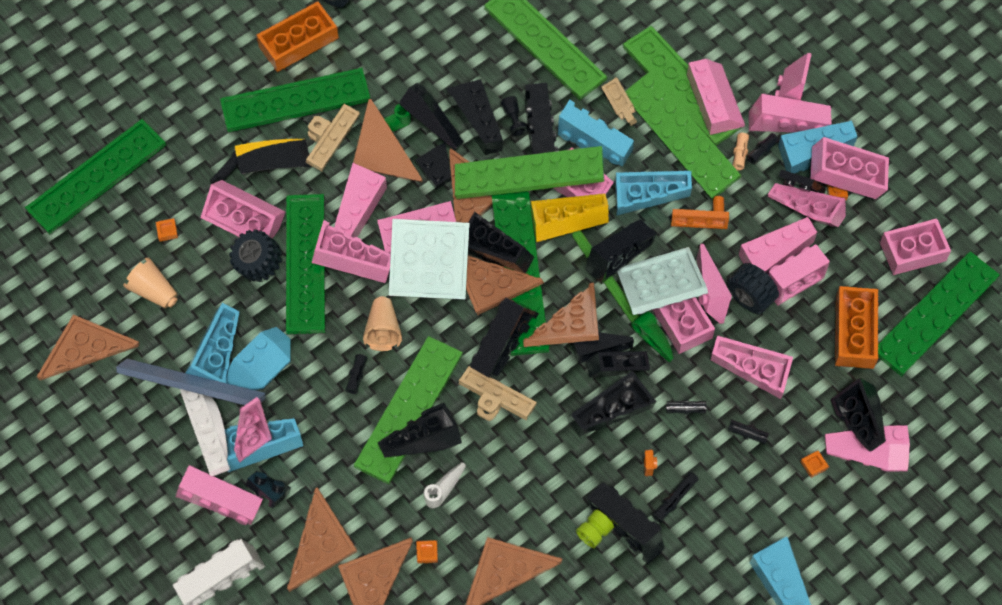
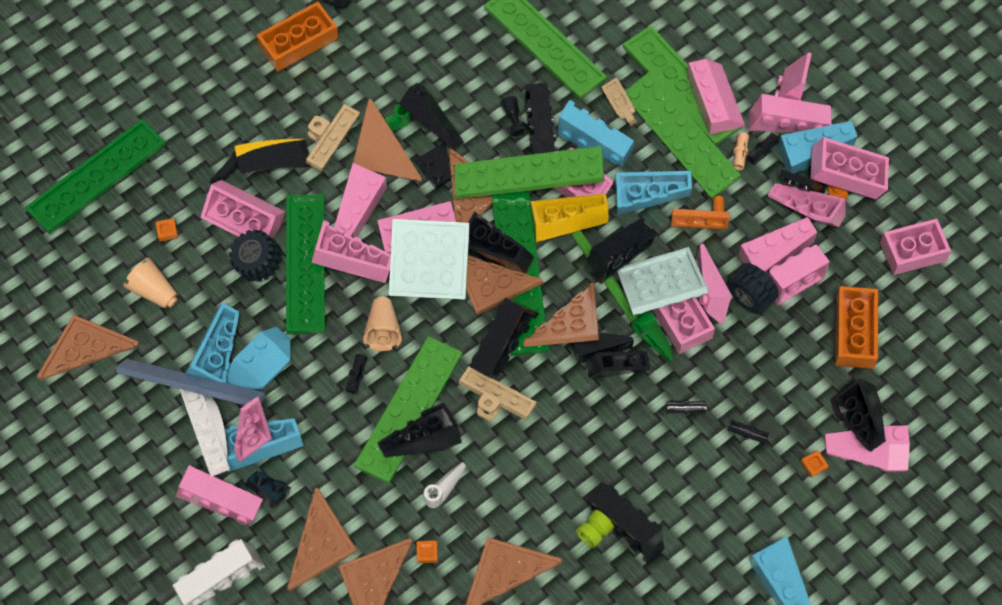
(295, 100): green plate -> none
(474, 109): black wedge -> none
(614, 404): black wedge -> none
(650, 463): orange plate -> none
(669, 503): black pin -> none
(757, 365): bright pink wedge -> none
(936, 313): green plate -> none

